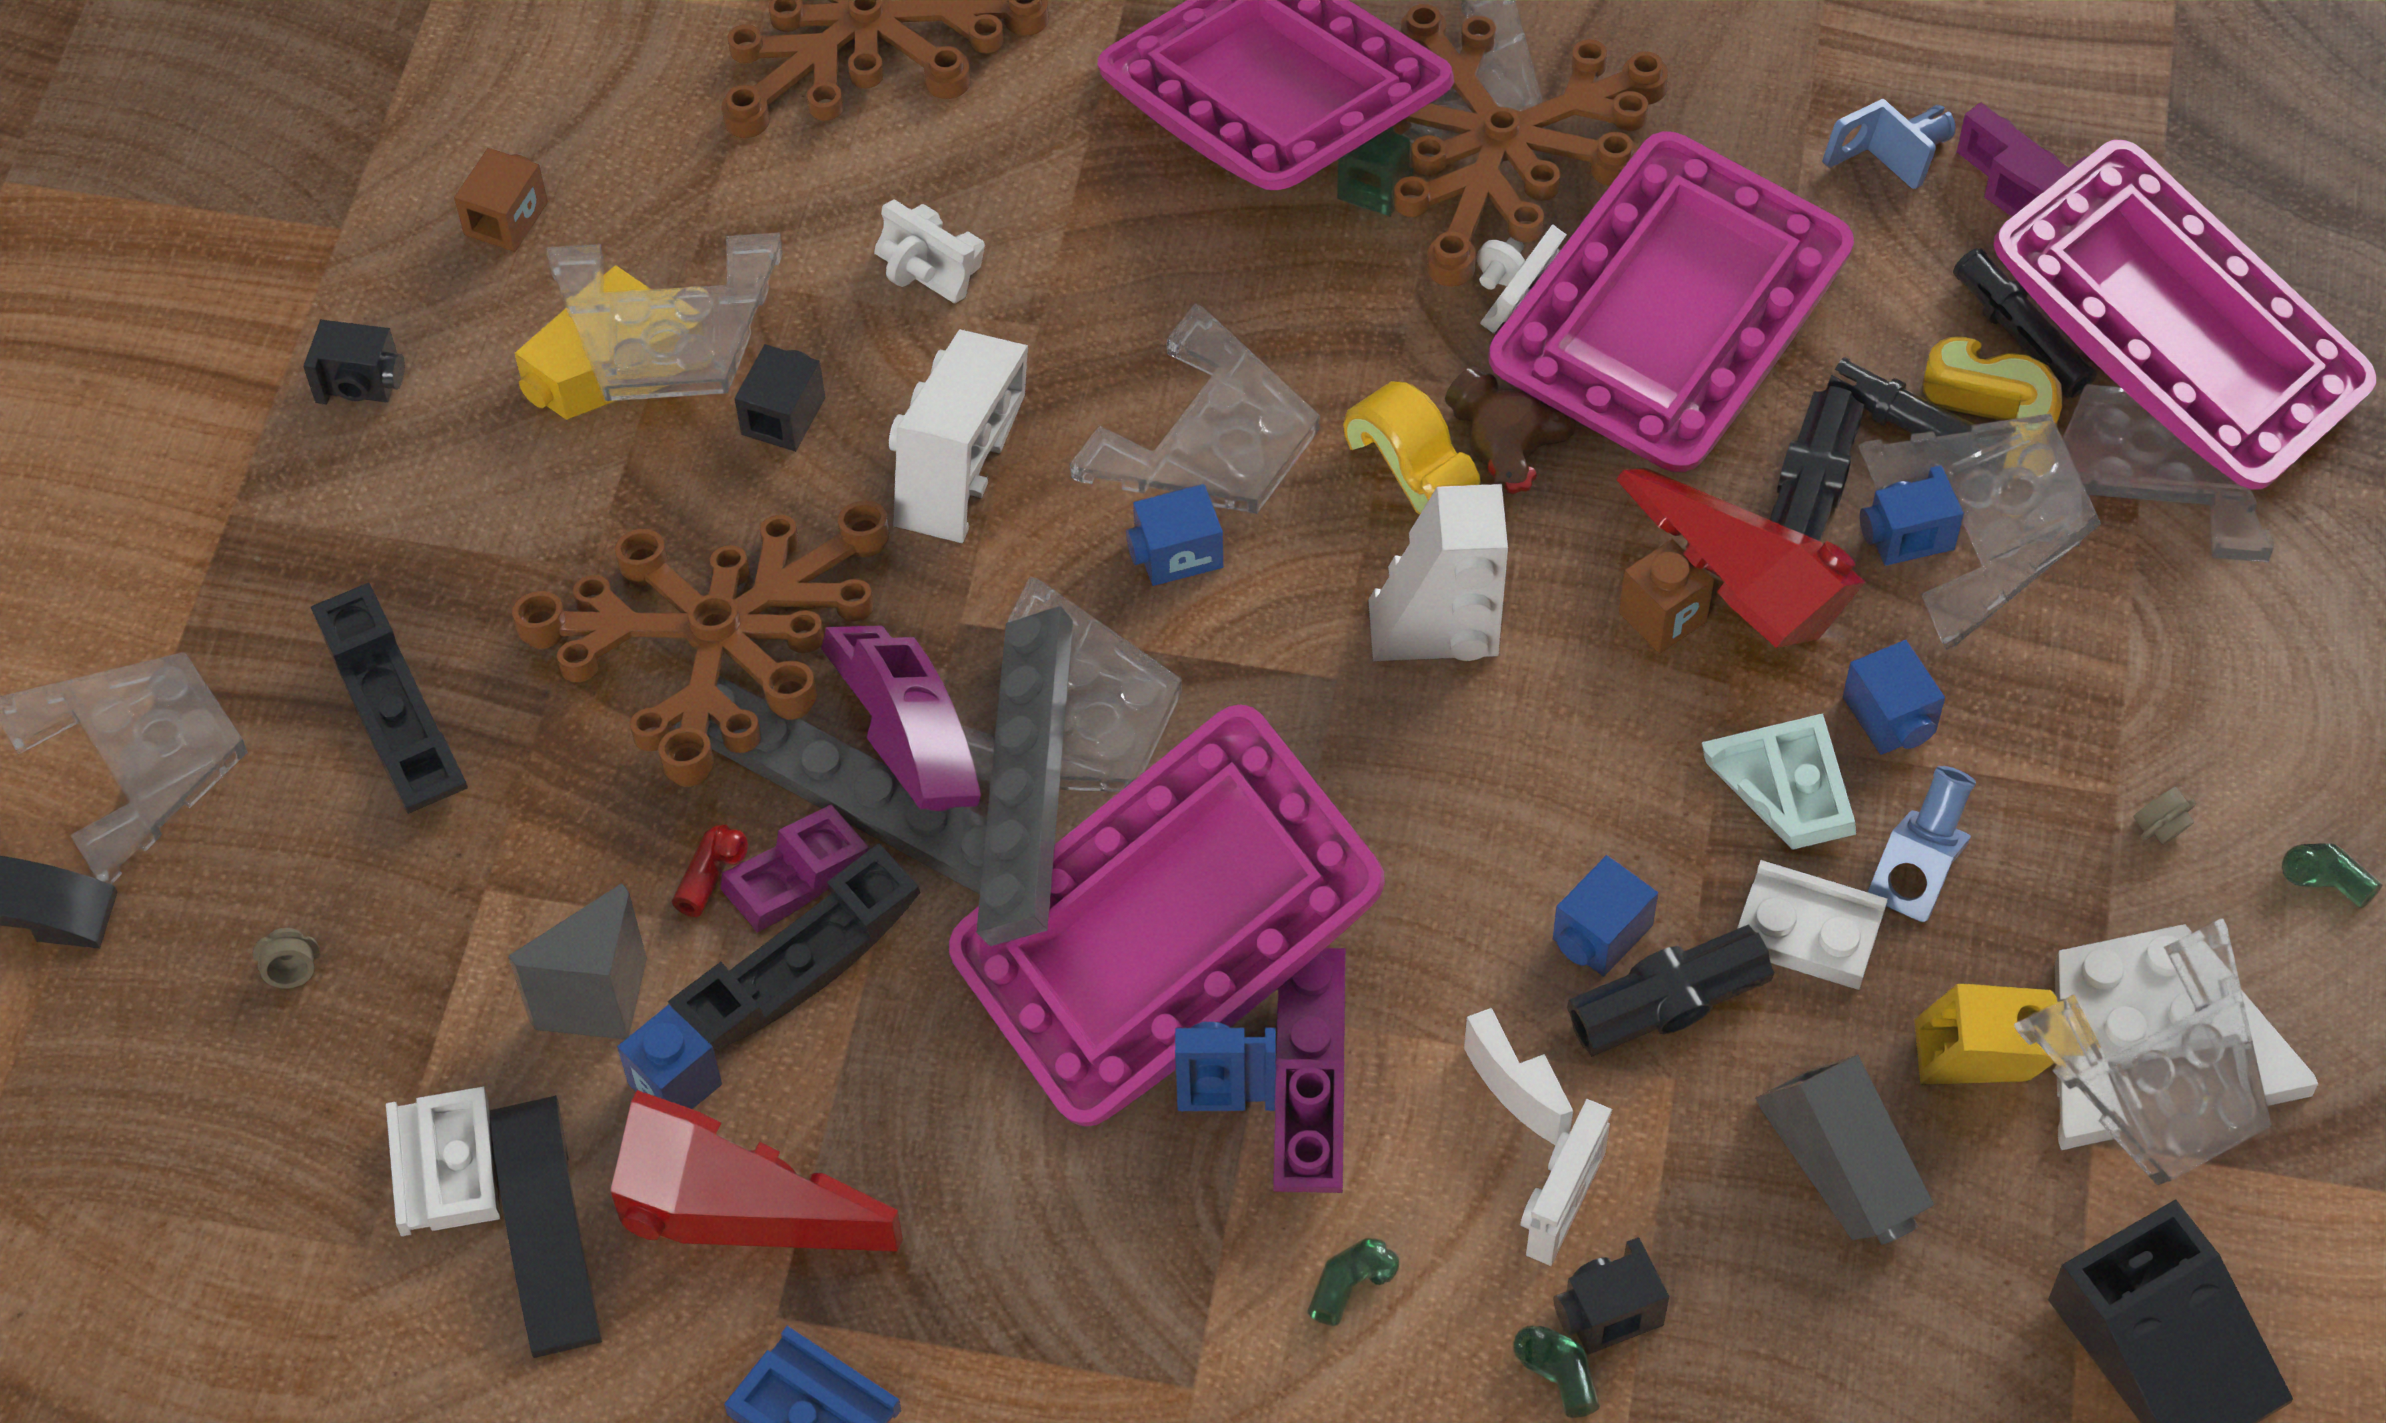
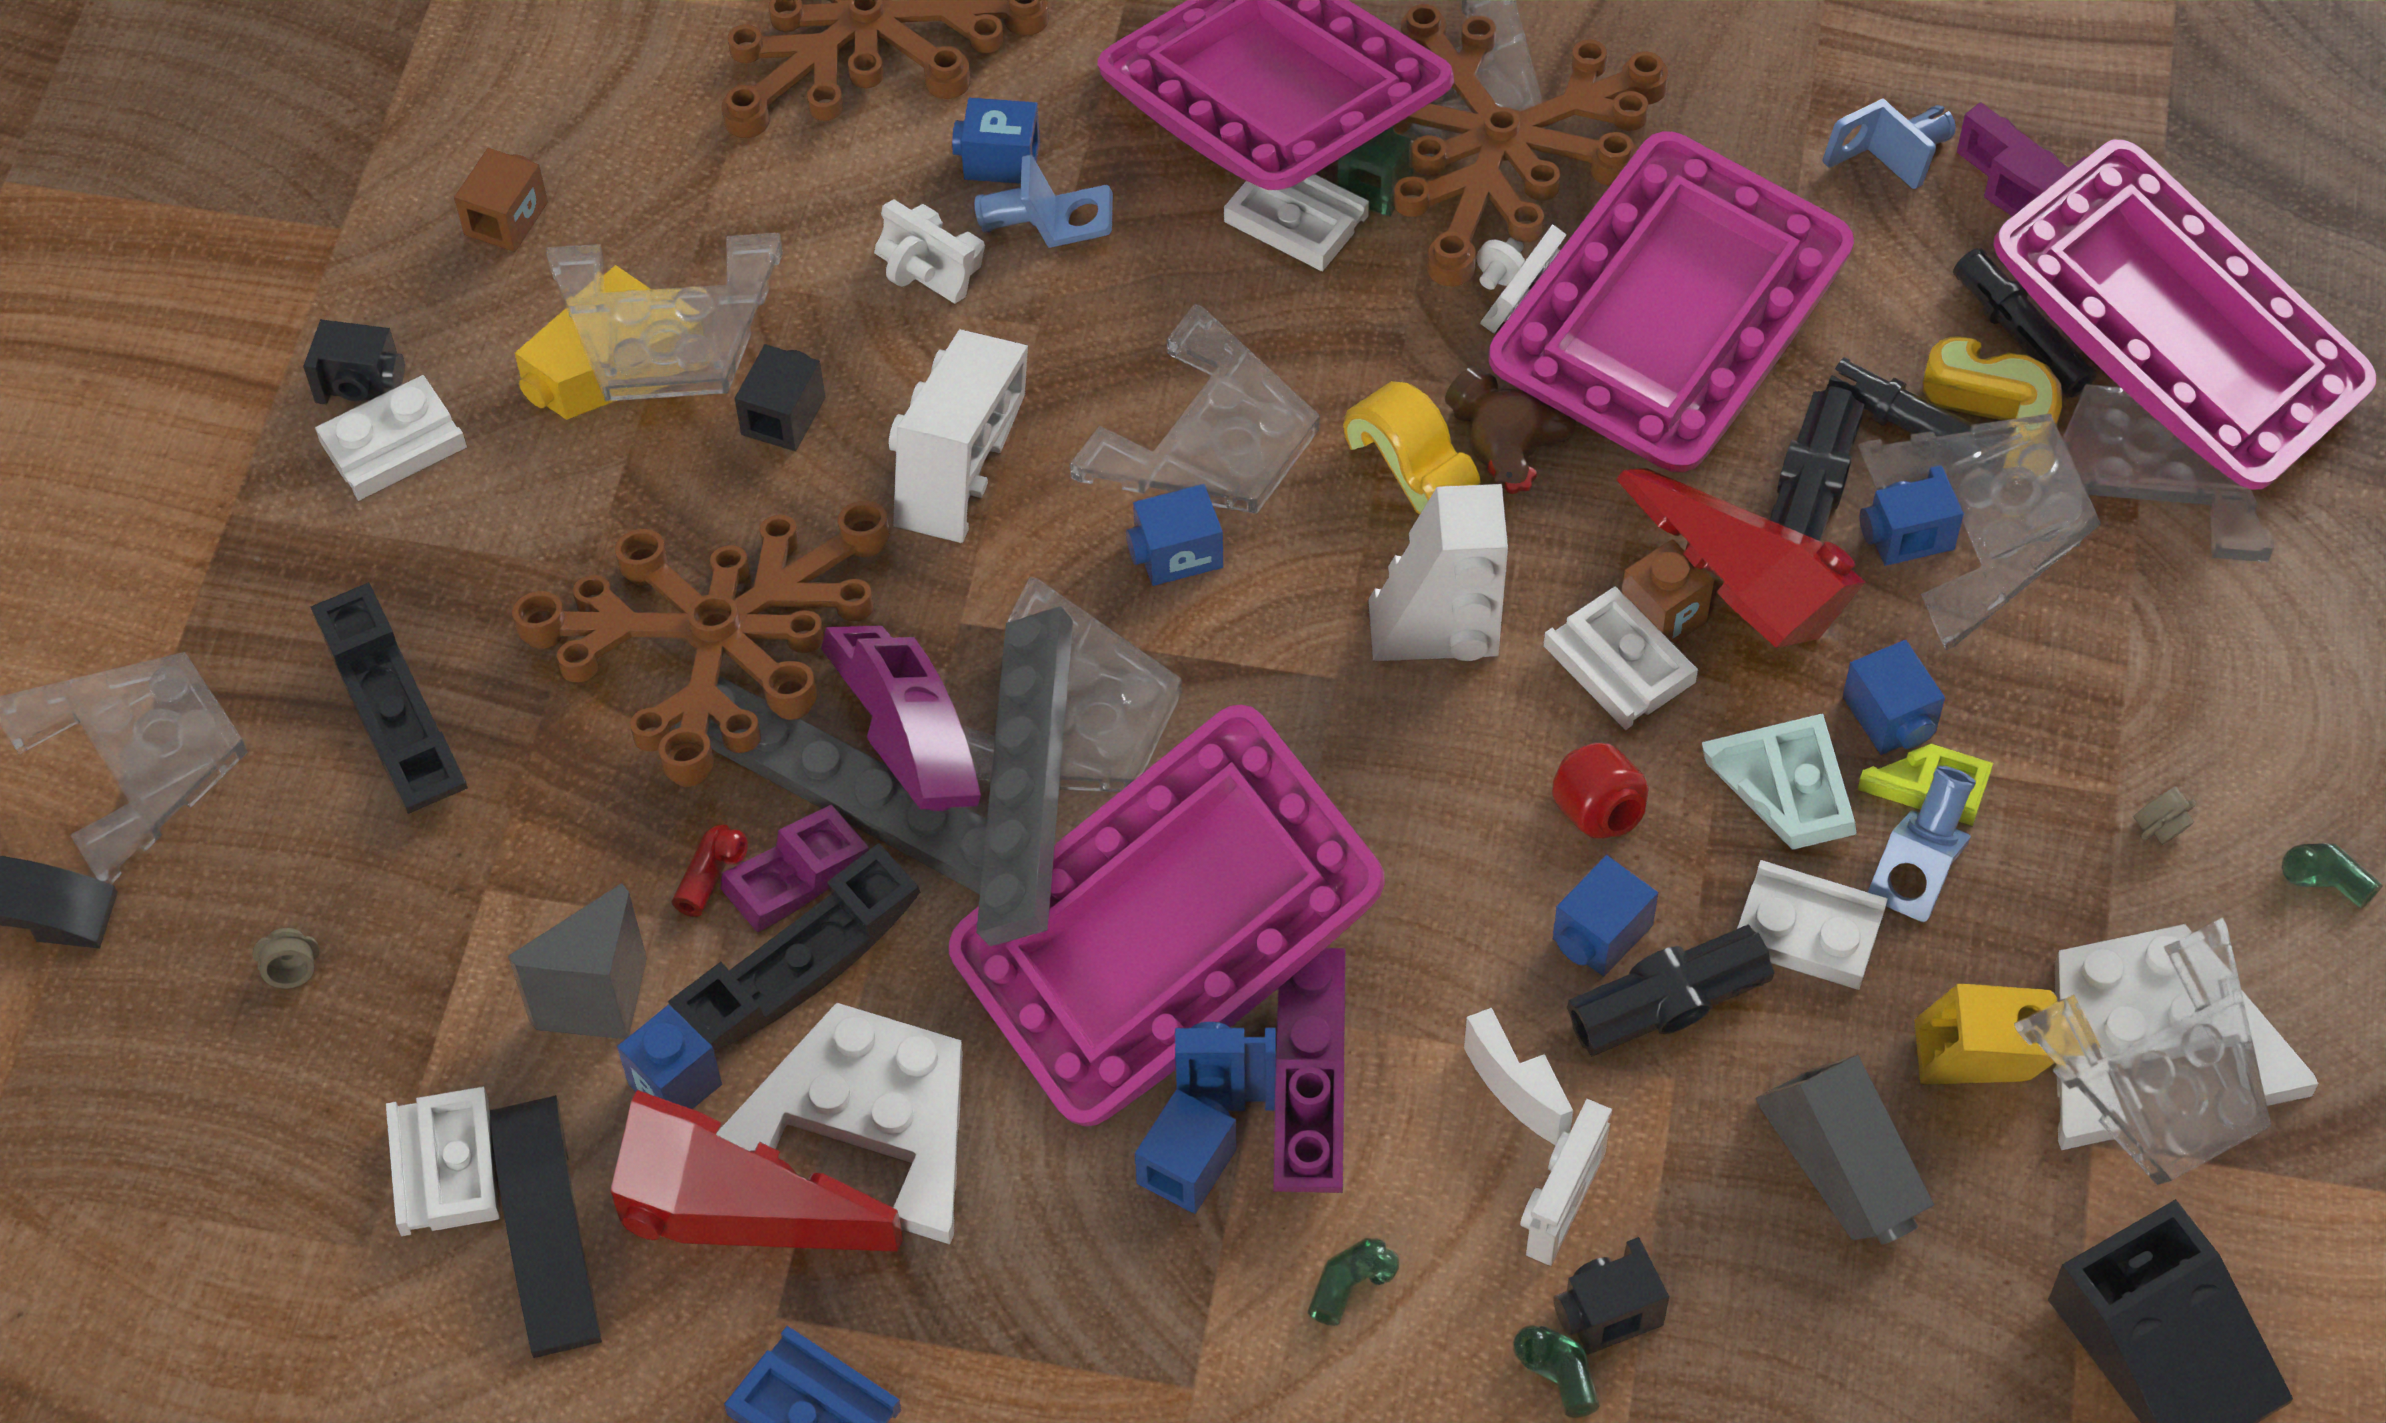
(390, 437): none -> white plate
(875, 1089): none -> white wing
(996, 139): none -> blue brick
(1049, 213): none -> medium blue bracket
(1186, 1150): none -> blue brick
(1303, 220): none -> white plate
(1600, 791): none -> red head
(1620, 657): none -> white plate
(1911, 778): none -> neon yellow tile

